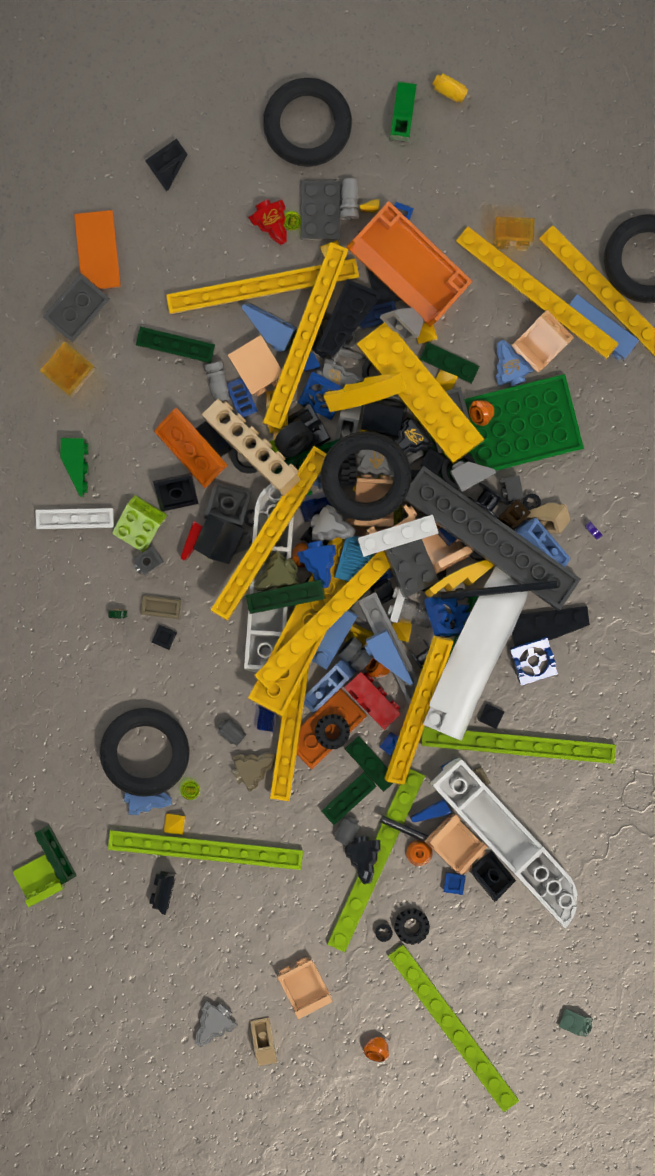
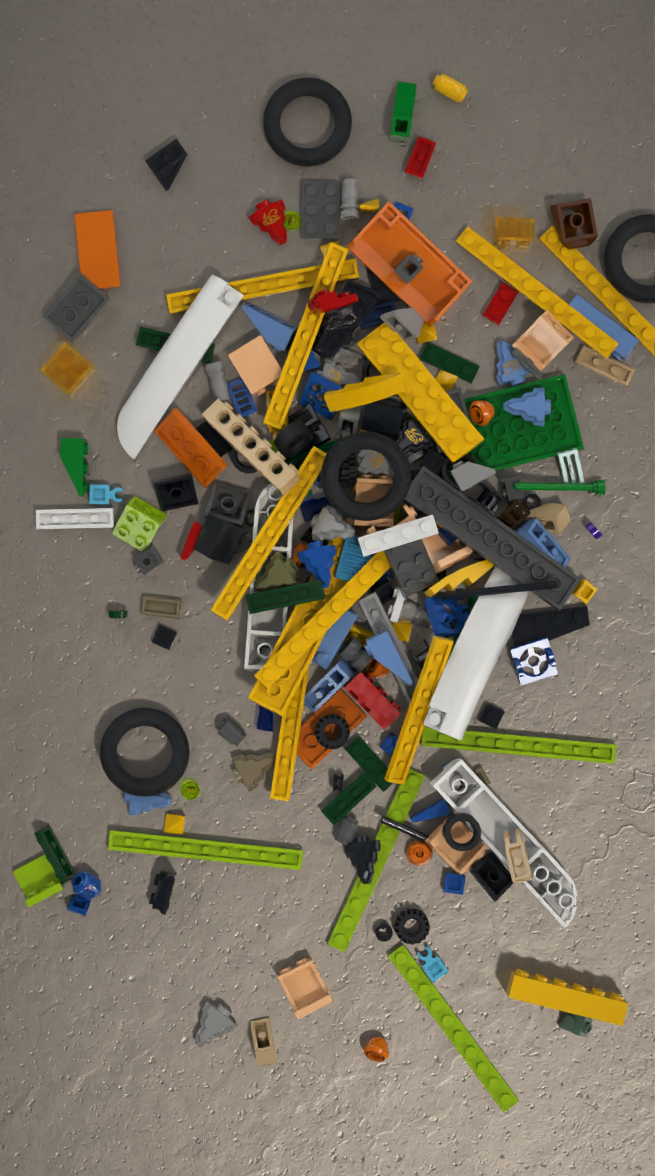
(79, 905): none -> blue slope
(86, 885): none -> blue head
(101, 494): none -> medium azure plate
(175, 363): none -> white slope
(327, 301): none -> red plate
(338, 782): none -> black bush
(408, 275): none -> dark grey brick
(420, 157): none -> red plate
(434, 966): none -> medium azure plate
(462, 846): none -> black tyre
(500, 304): none -> red plate
(517, 858): none -> tan hinge
(527, 364): none -> dark grey bar
(530, 406): none -> medium blue rock
(566, 997): none -> yellow brick
(567, 453): none -> light aqua tile
(575, 223): none -> reddish brown slope
(584, 591): none -> yellow slope
(597, 487): none -> green piece
(607, 368): none -> tan tile

